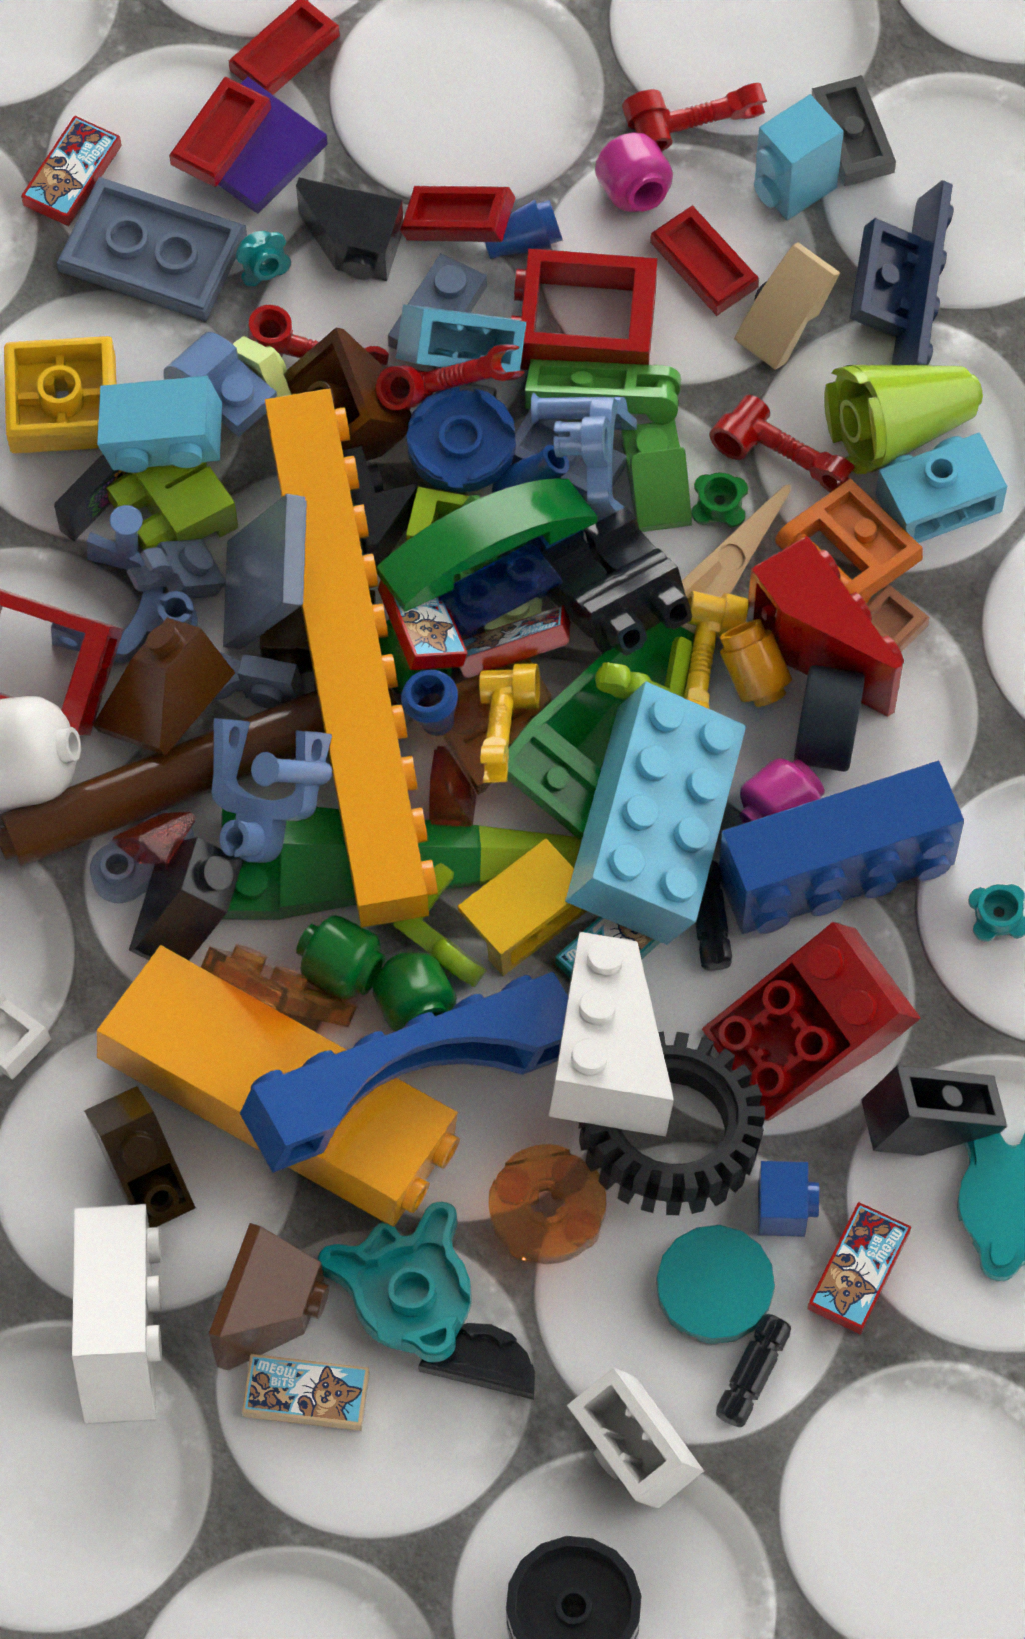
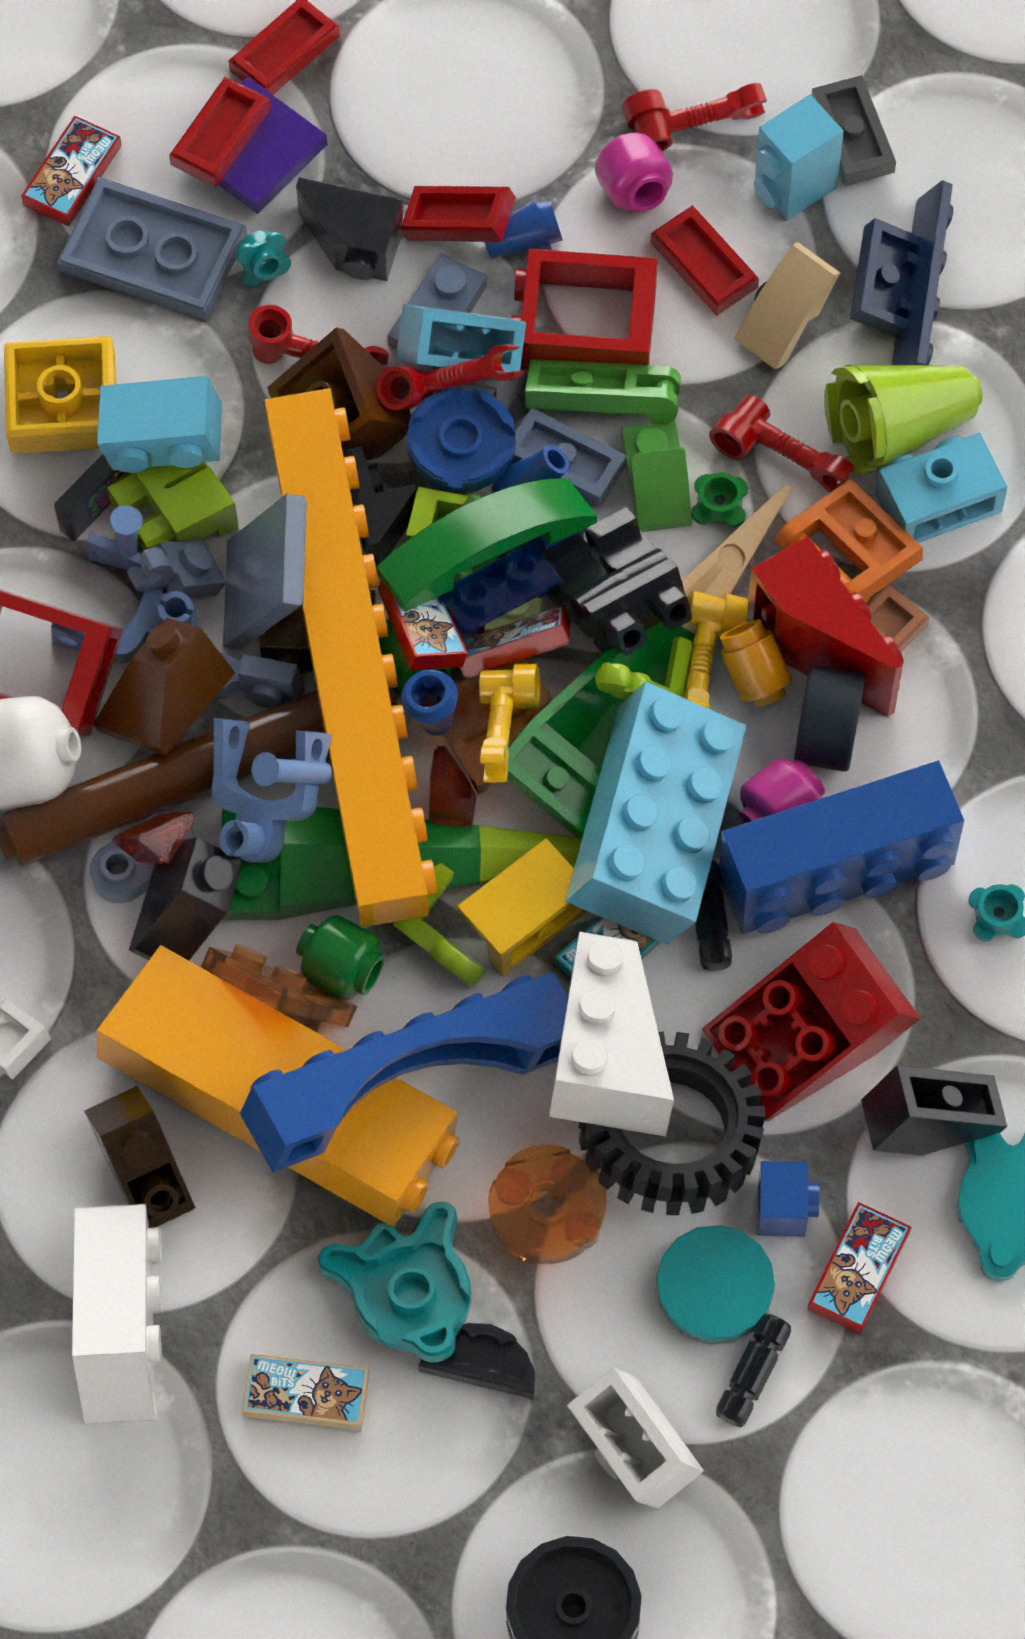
(236, 384): medium blue brick -> none
(265, 363): yellowish green plate -> none
(266, 1298): reddish brown slope -> none
(410, 987): green head -> none
(588, 439): medium blue piece -> none

